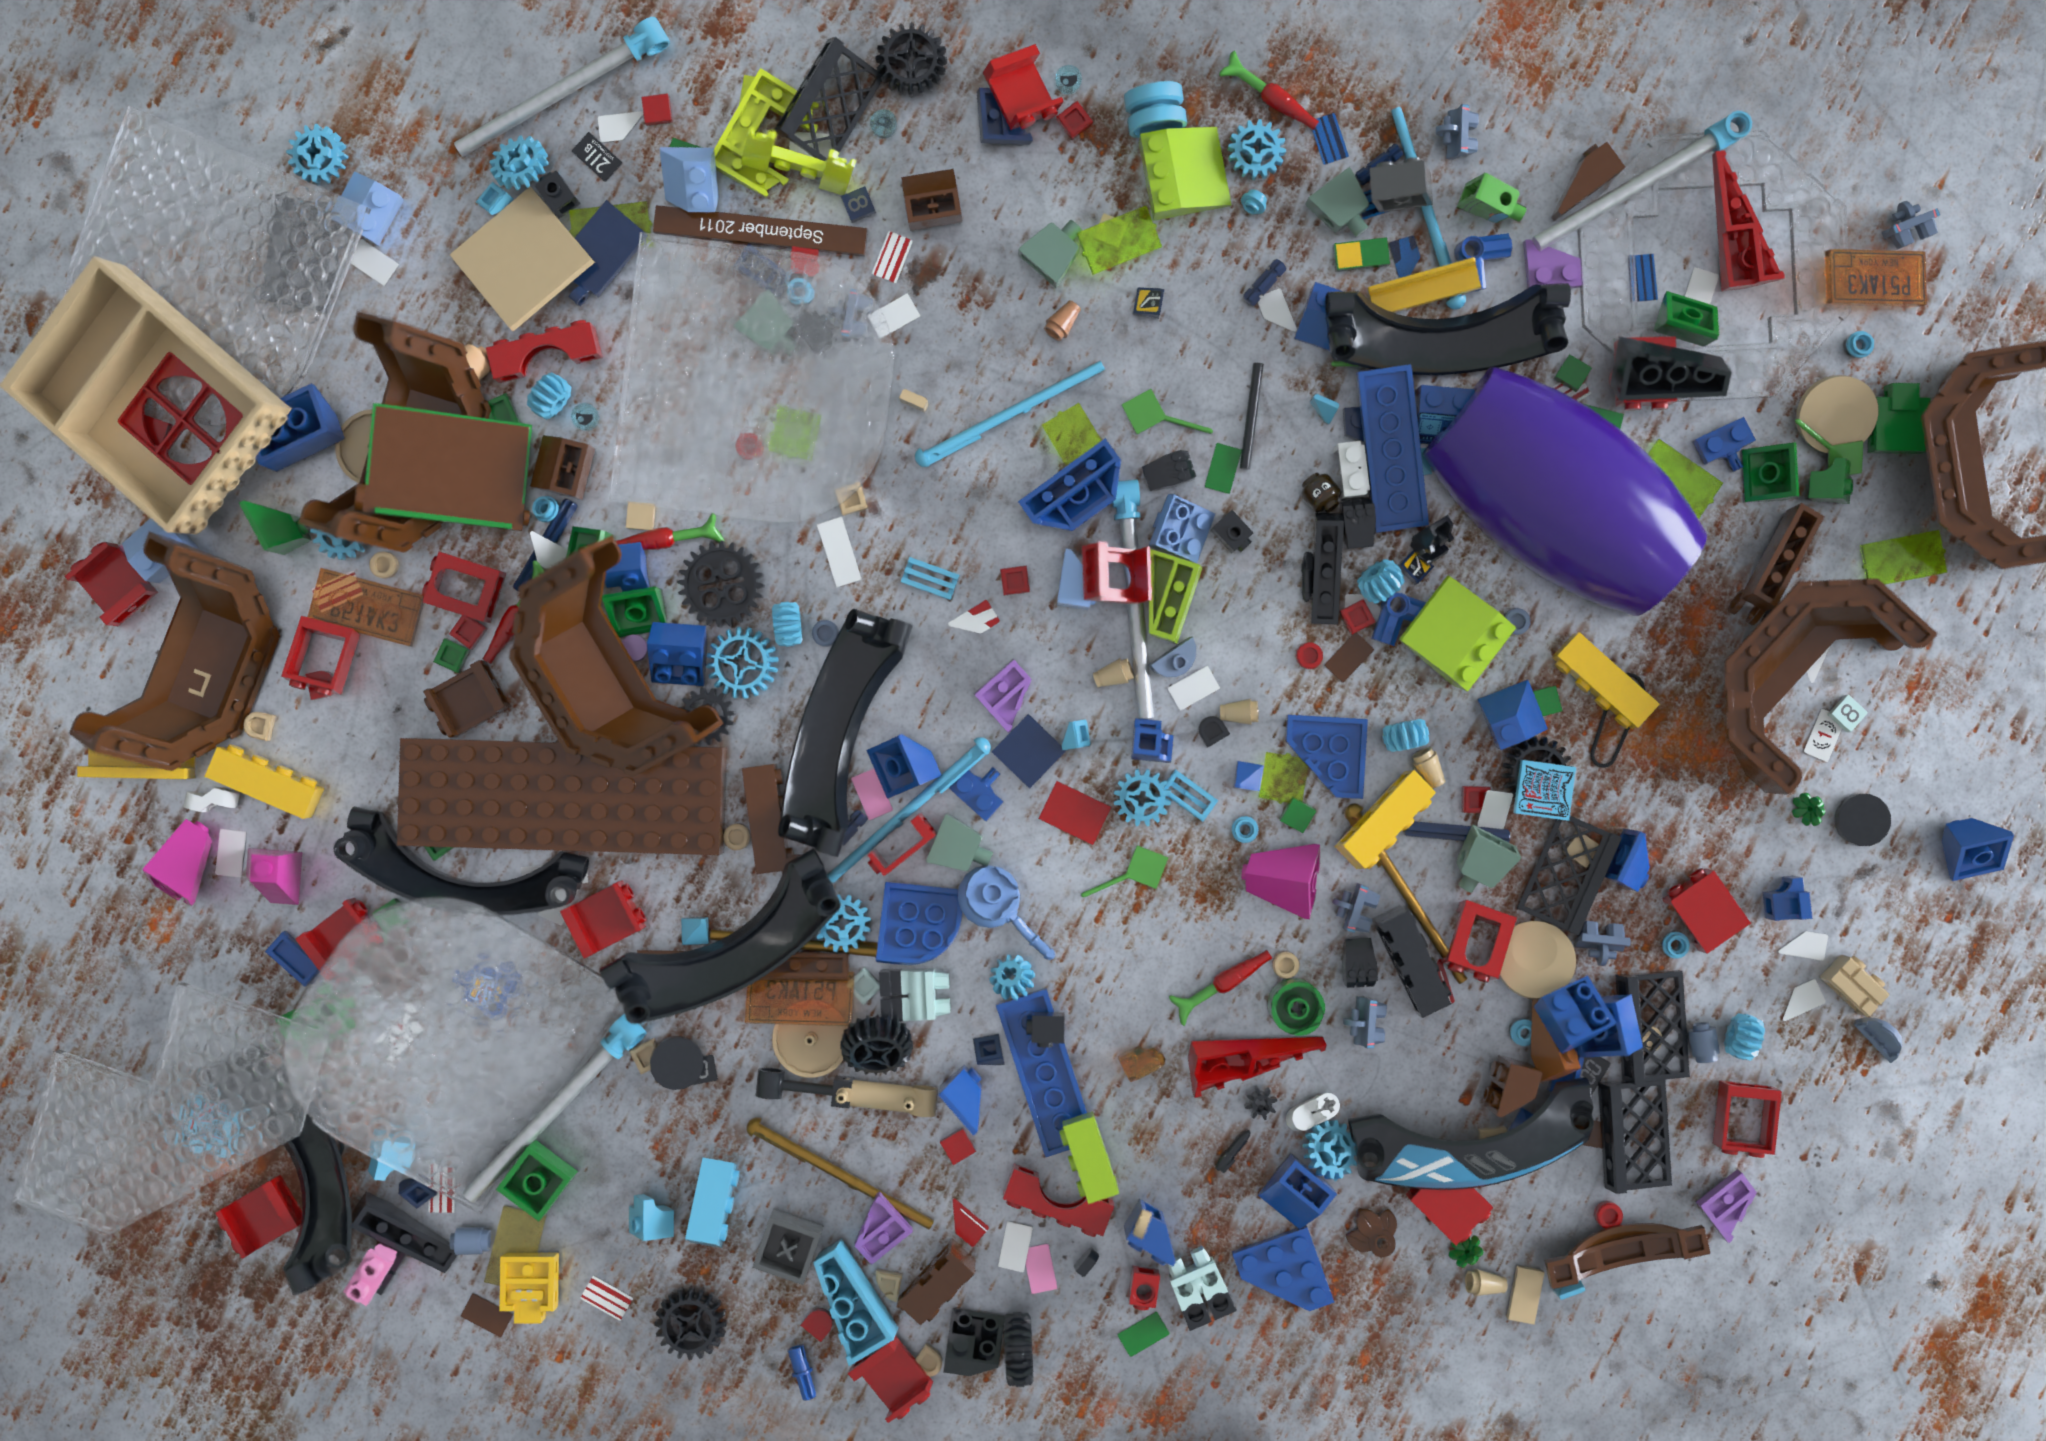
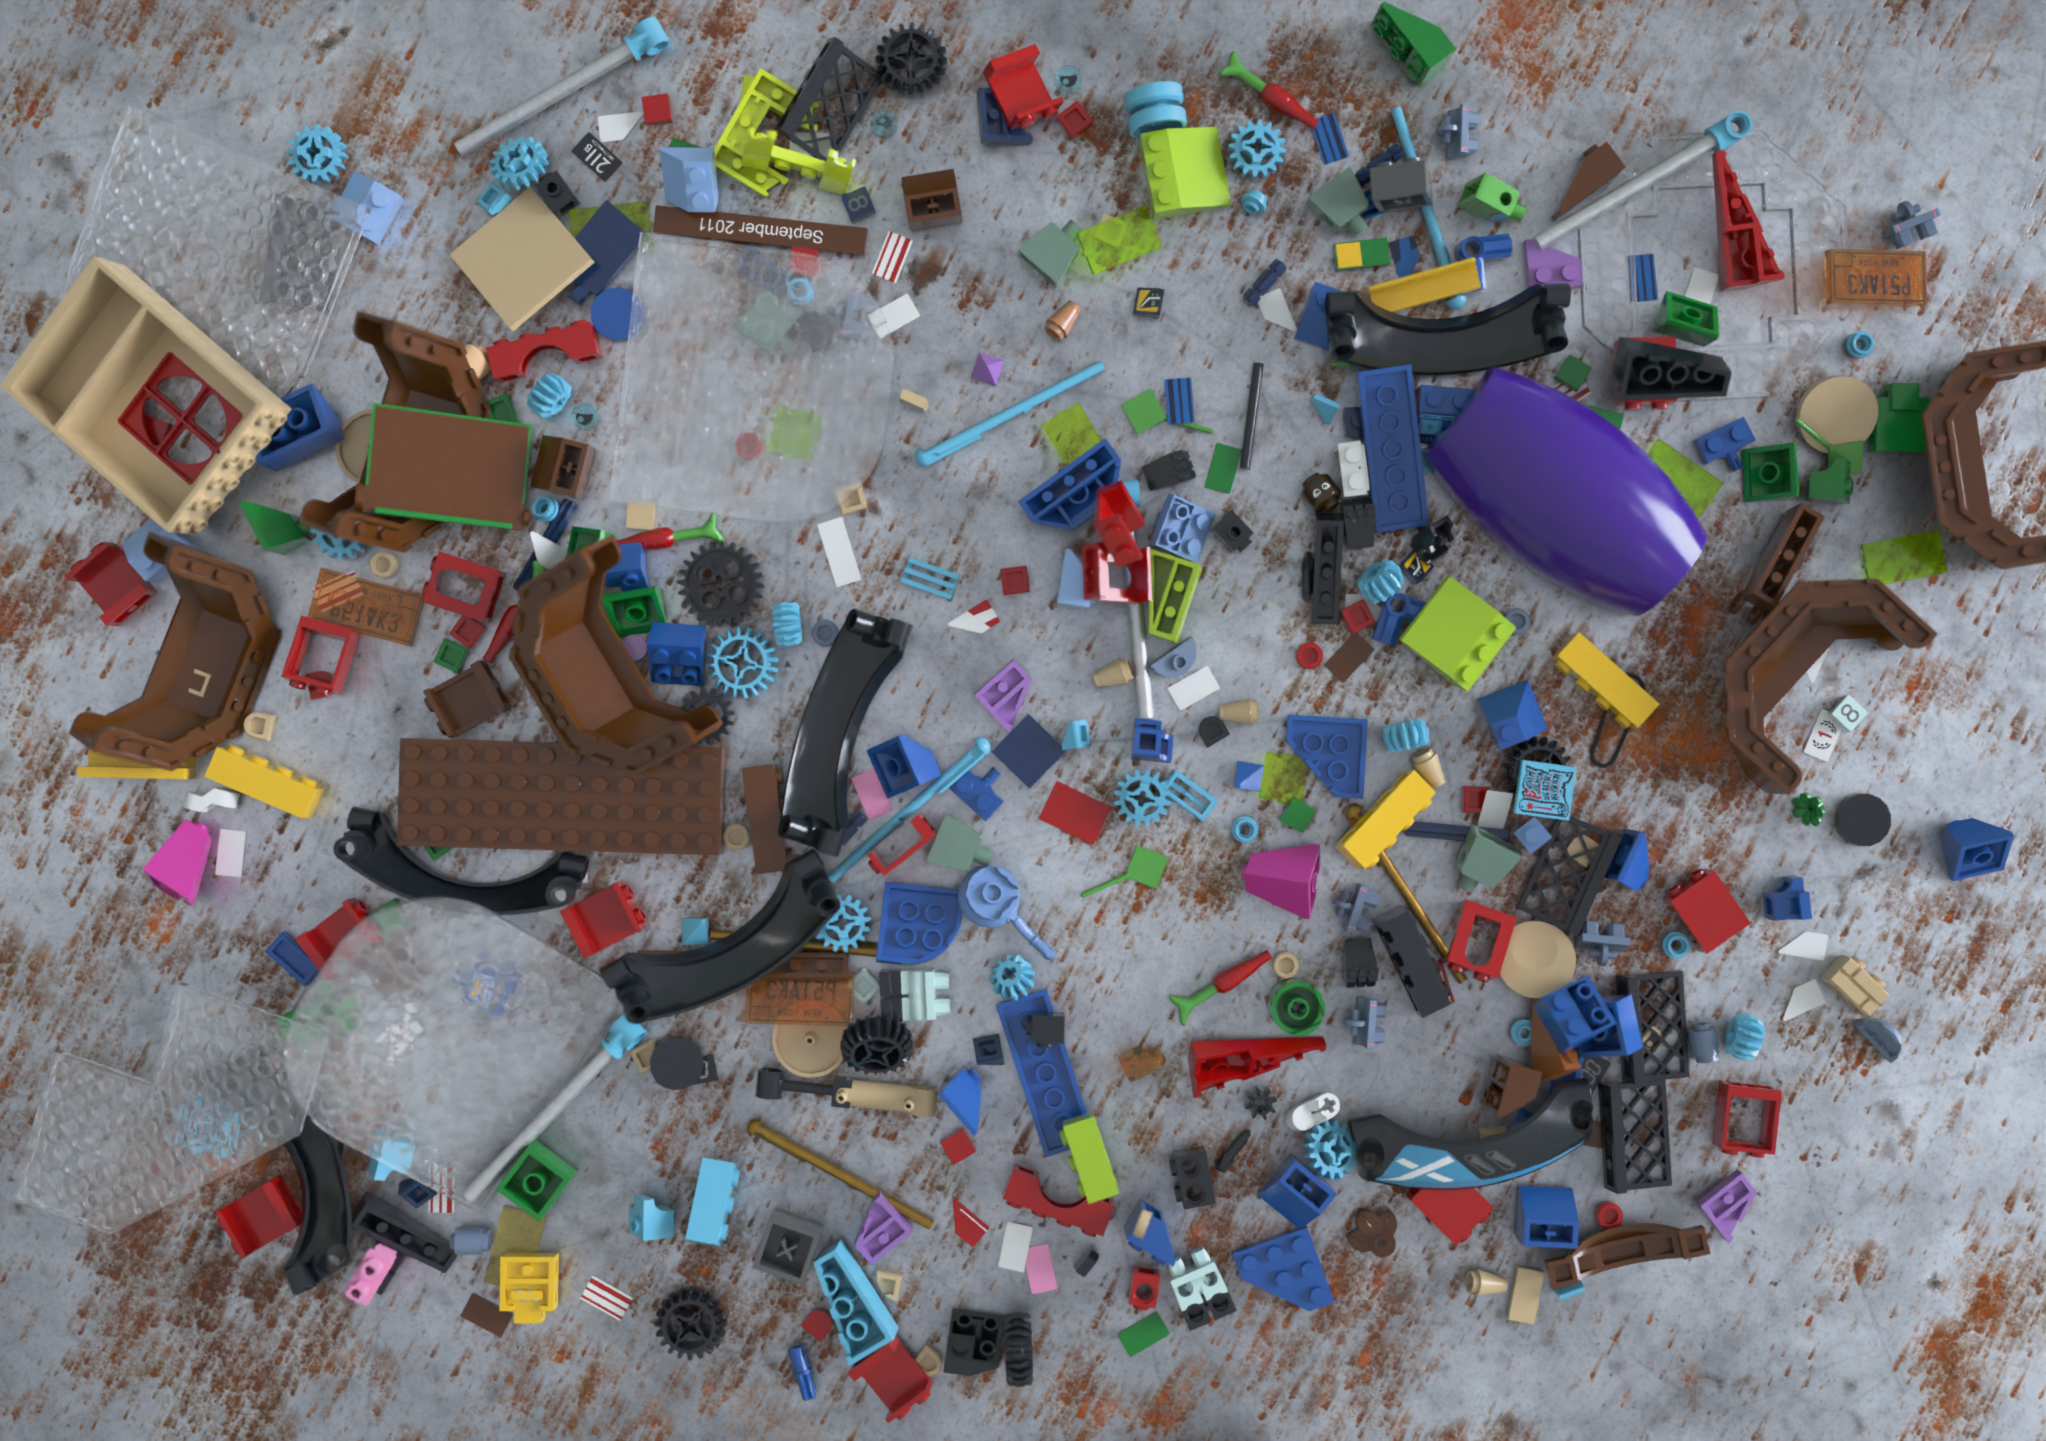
(275, 874): dark pink slope -> none
(373, 262): white sticker -> none
(612, 313): none -> blue tile
(937, 1282): reddish brown wedge -> none
(987, 368): none -> medium lavender slope
(1115, 519): none -> red panel
(1179, 400): none -> clear blue sticker
(1197, 1176): none -> black brick
(1413, 41): none -> green slope
(1466, 1252): green plant -> none
(1532, 835): none -> medium blue brick
(1547, 1217): none -> blue slope
(1548, 700): green tile -> none

